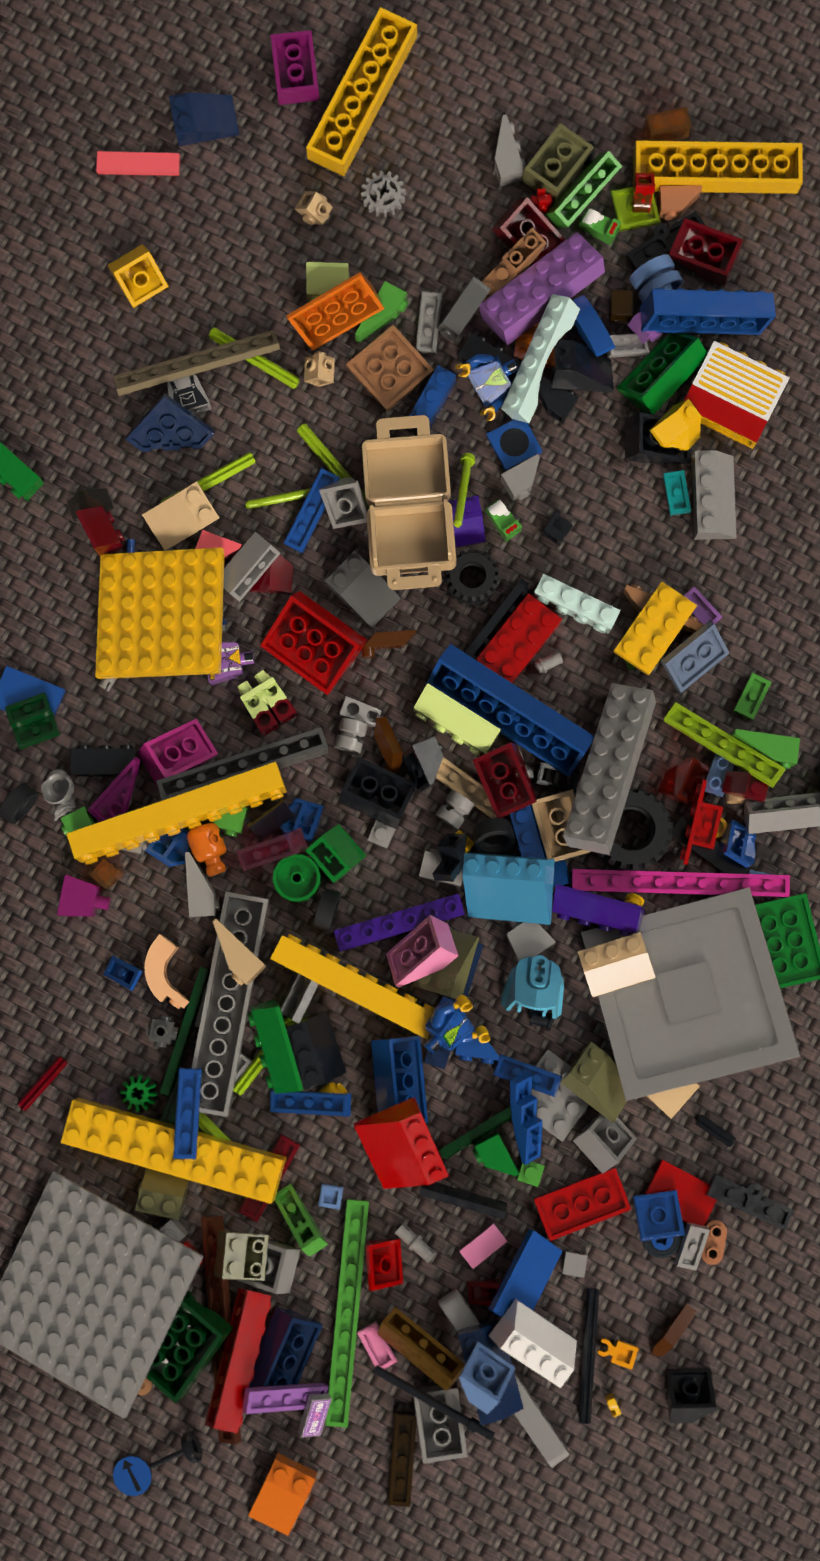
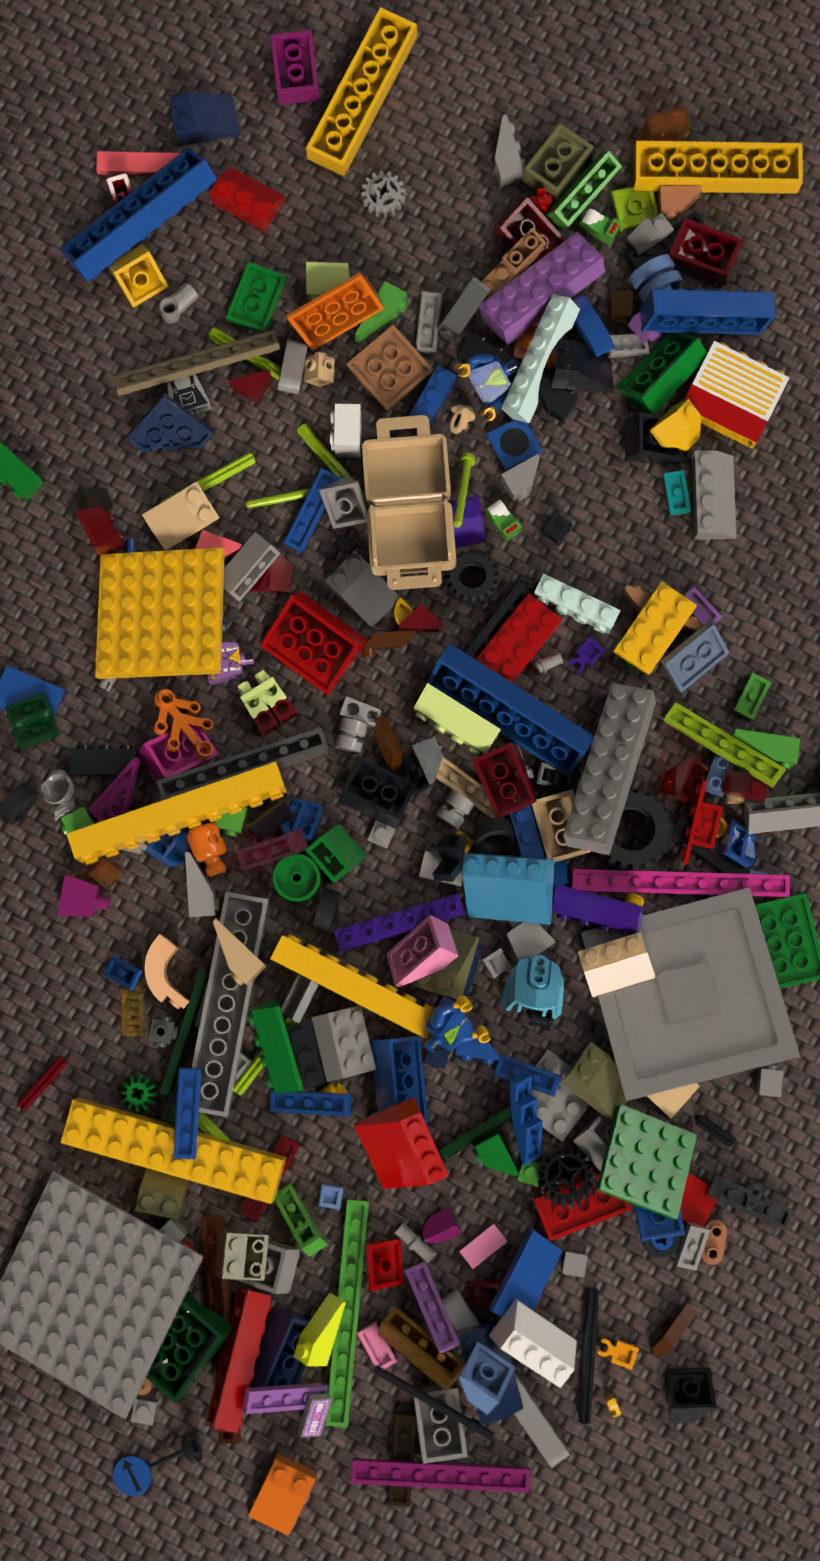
(119, 186): none -> dark red slope
(135, 994): none -> clear yellow slope
(138, 214): none -> blue brick
(144, 1411): none -> light grey plate
(179, 302): none -> light grey piece
(182, 722): none -> orange plant
(246, 198): none -> red slope
(252, 386): none -> dark red slope
(256, 298): none -> green plate
(292, 366): none -> light grey beam
(313, 207): tan brick -> none
(320, 1333): none -> neon yellow slope
(343, 1043): none -> light grey brick
(346, 436): none -> white brick
(401, 611): none -> yellow tile
(422, 621): none -> dark red slope
(432, 1307): none -> medium lavender plate
(440, 1227): none -> magenta brick
(440, 1475): none -> magenta plate
(465, 1199): black tile -> none
(467, 415): none -> tan piece
(496, 963): none -> light grey panel
(575, 1174): none -> black gear
(588, 653): none -> dark purple plate
(643, 193): red leg -> none
(646, 1162): none -> green plate
(650, 233): none -> light grey slope
(769, 1081): none -> light grey brick

